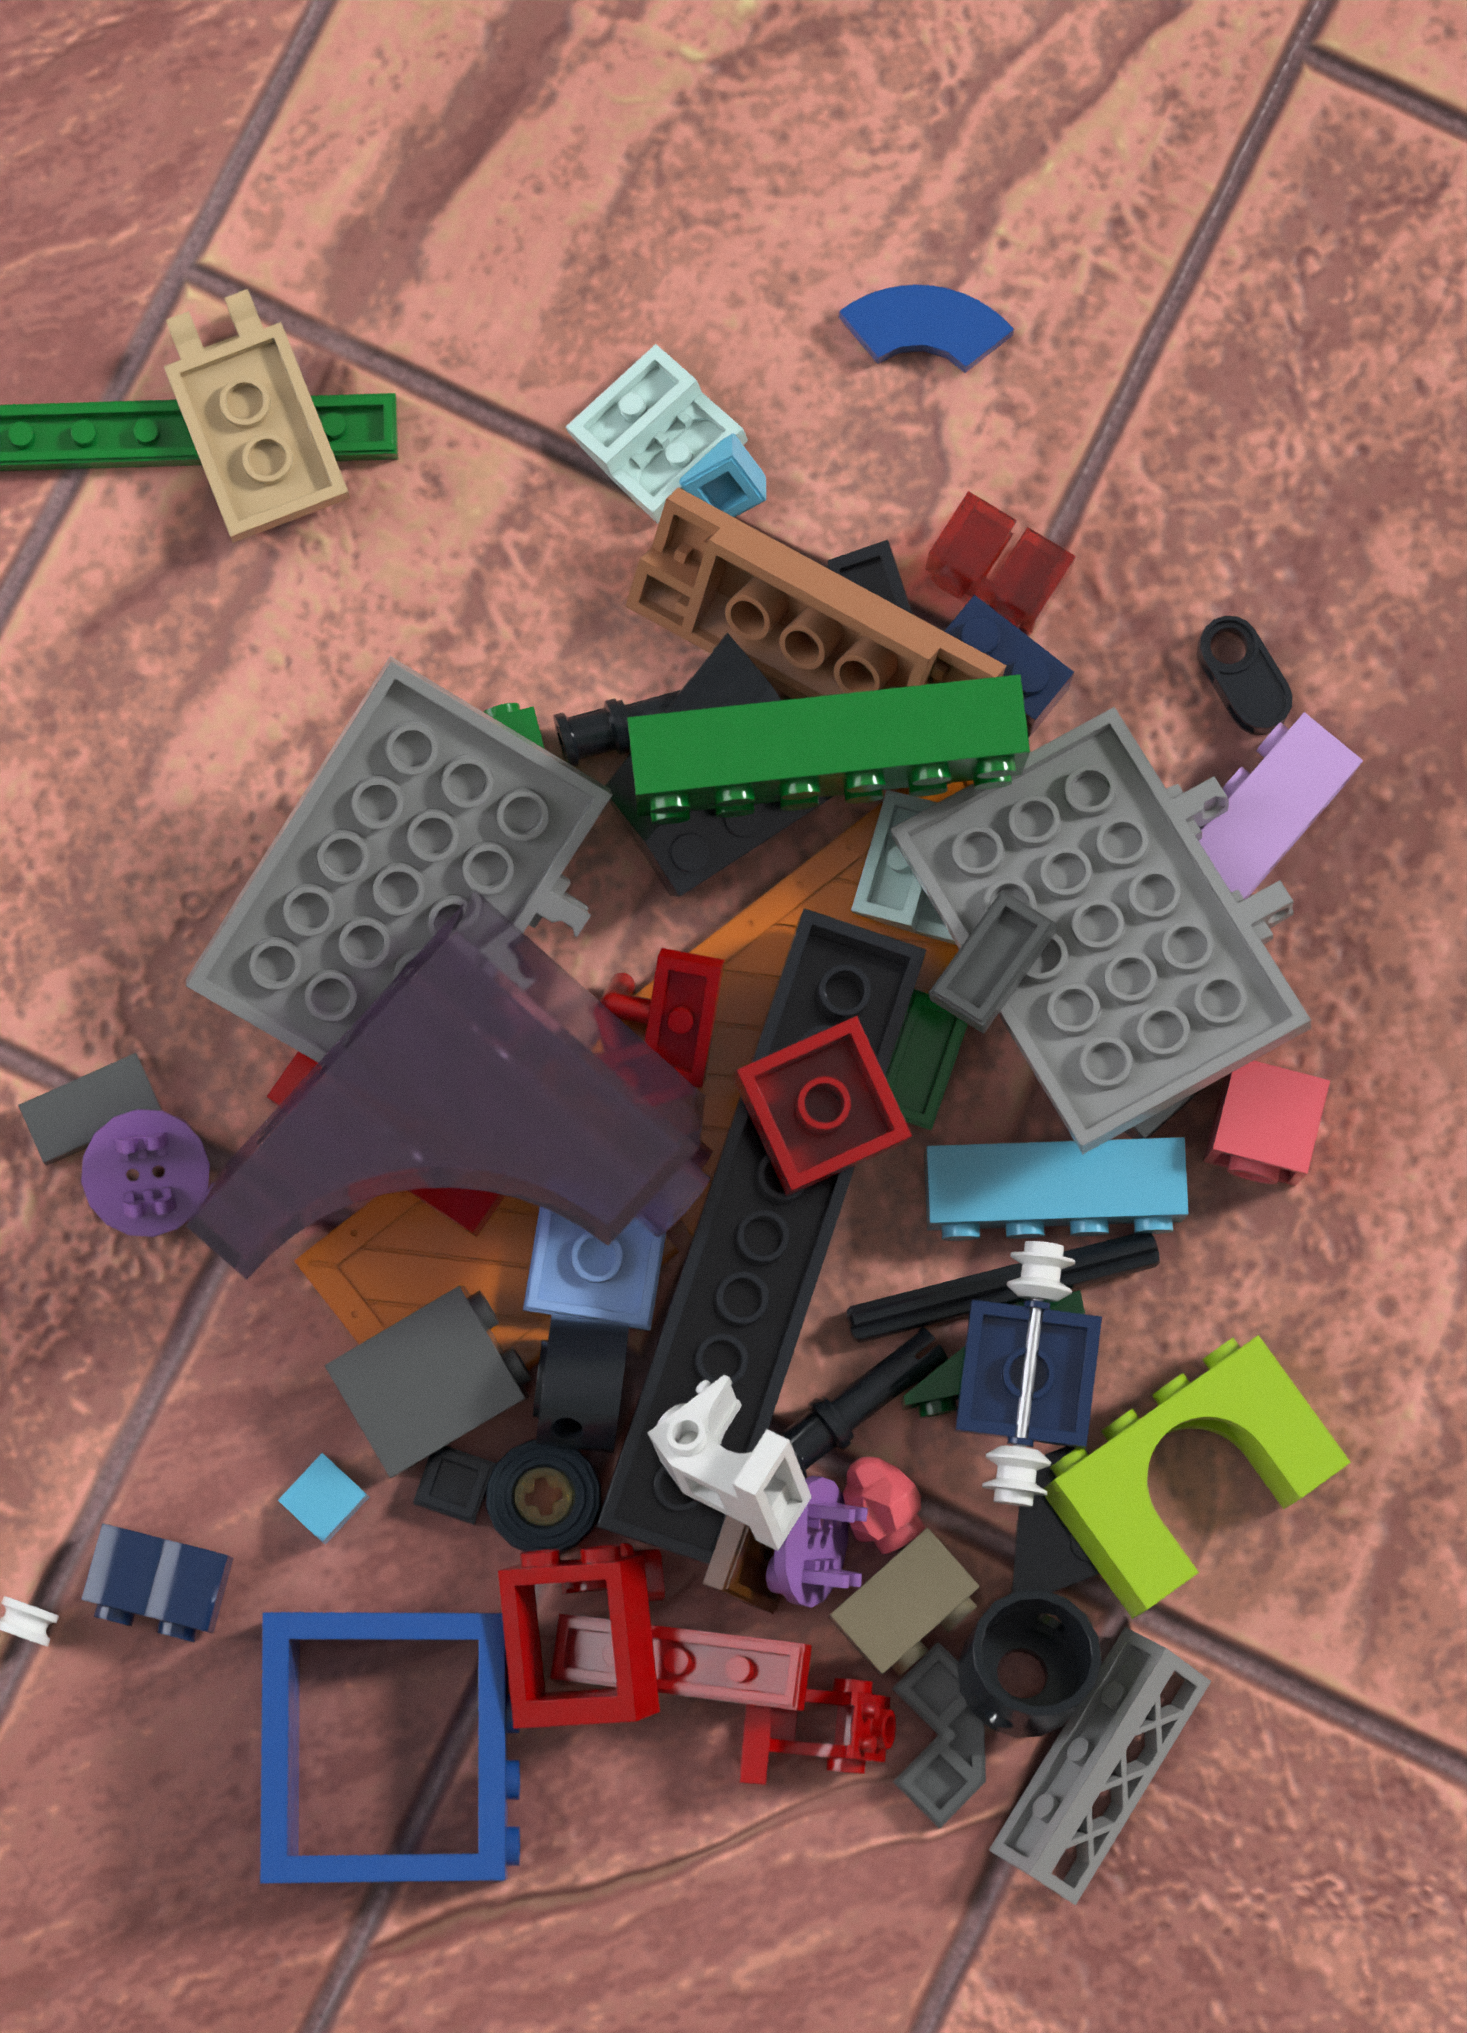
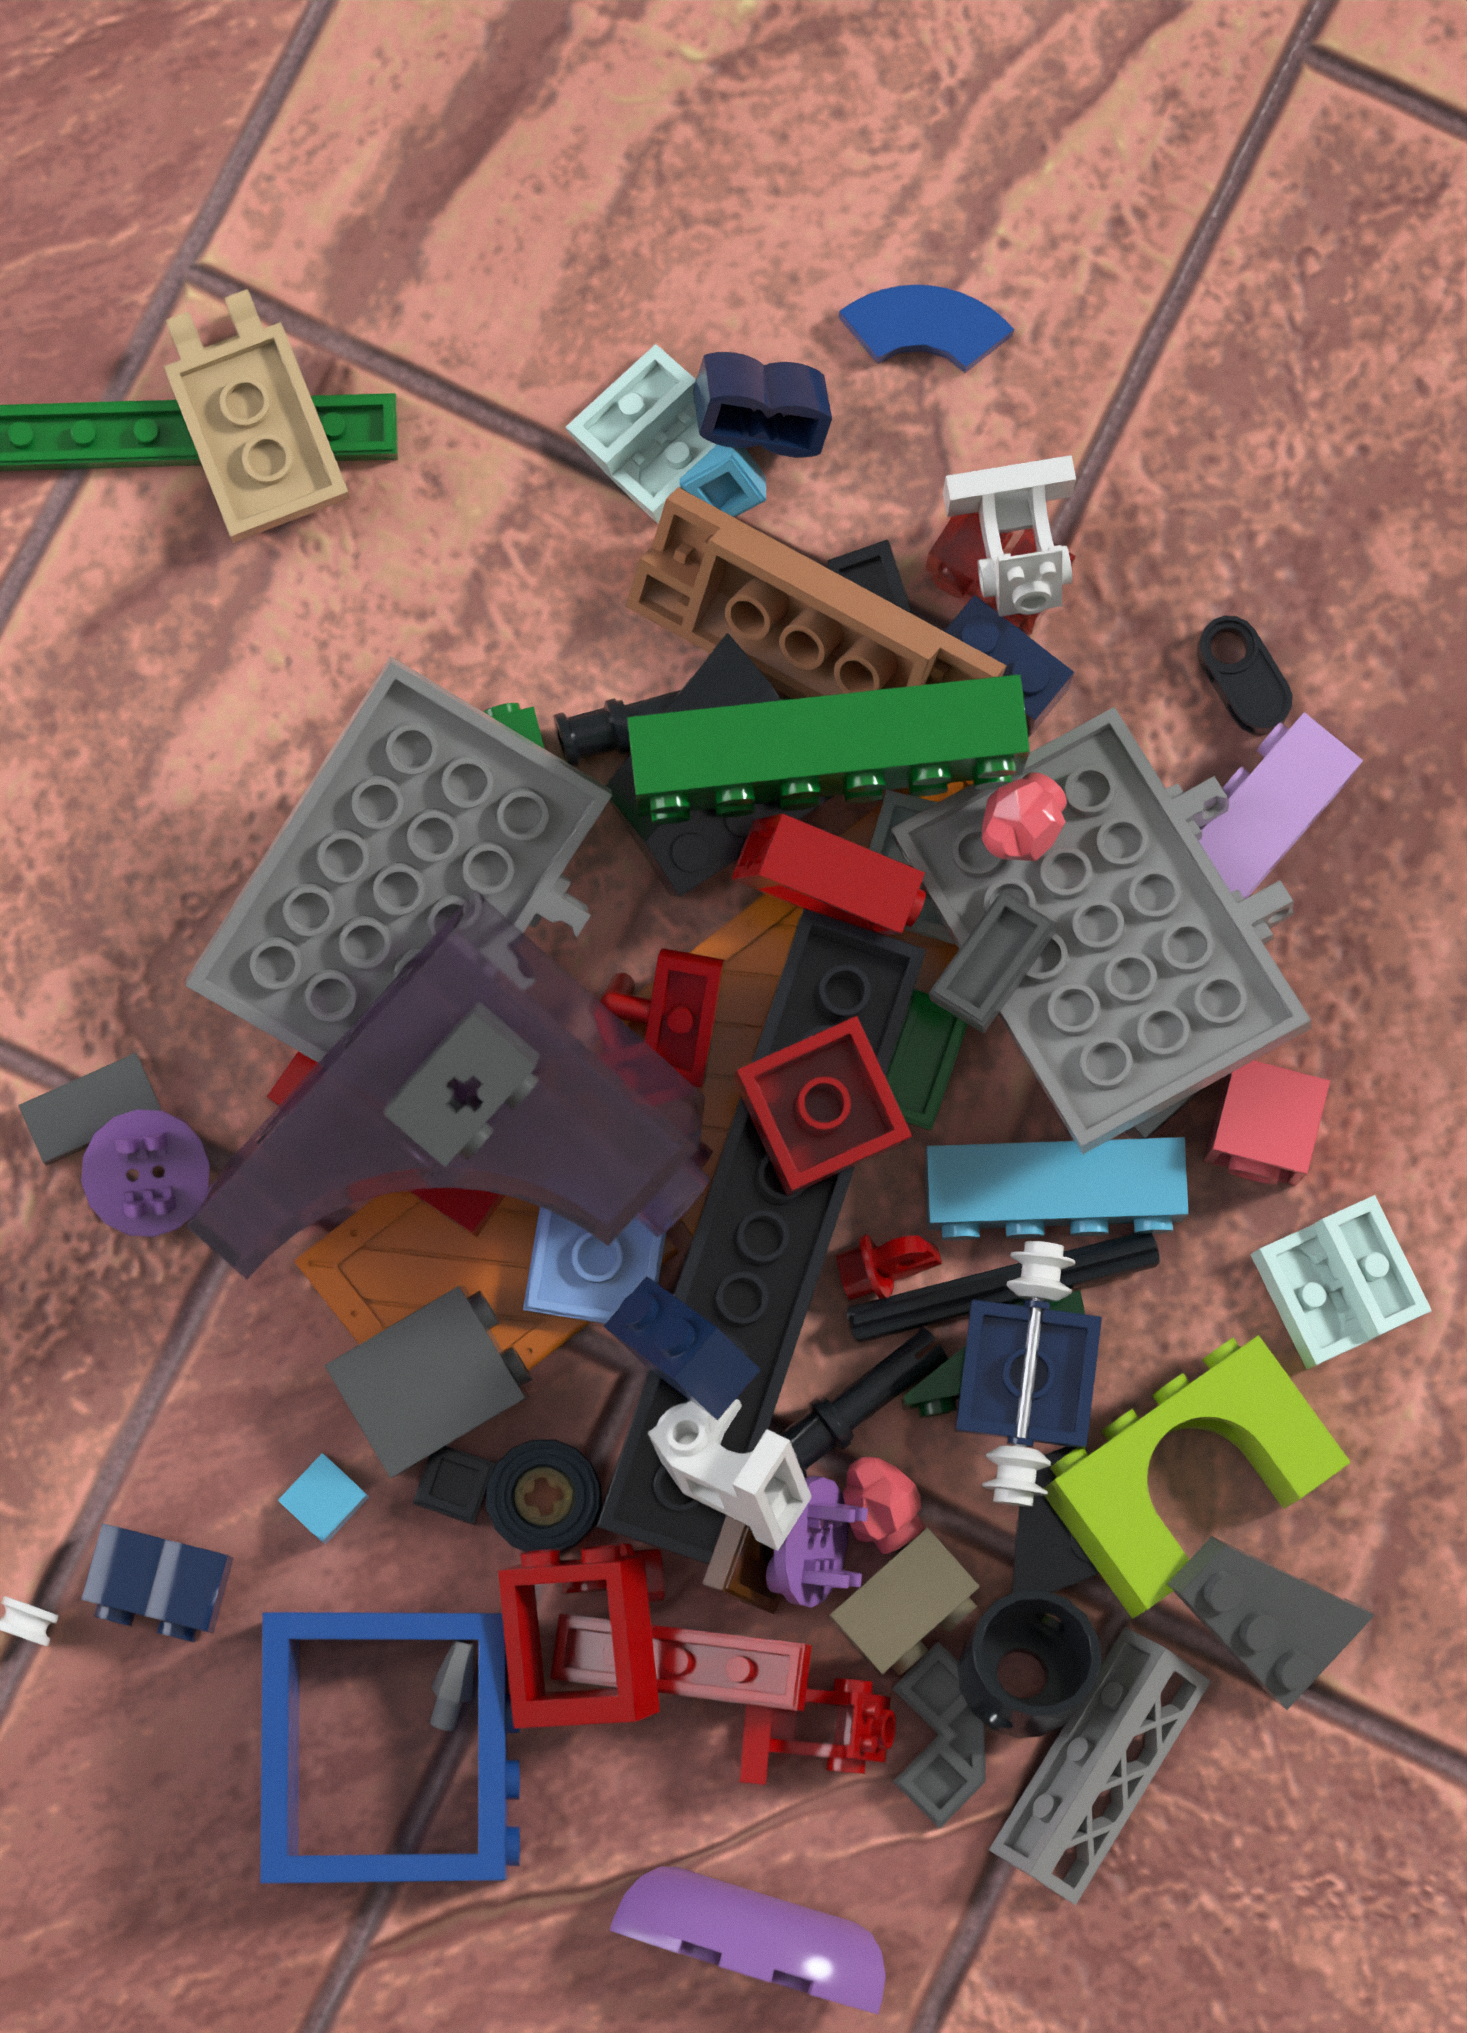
(453, 1685): none -> light grey bar
(476, 1047): none -> dark grey brick
(580, 1383): black piece -> none
(682, 1347): none -> dark blue brick
(754, 1935): none -> medium lavender brick
(763, 405): none -> dark blue brick
(829, 875): none -> red window
(876, 1268): none -> red piece
(1011, 501): none -> white tile
(1024, 818): none -> coral rock
(1267, 1618): none -> dark grey wing
(1340, 1282): none -> light aqua slope

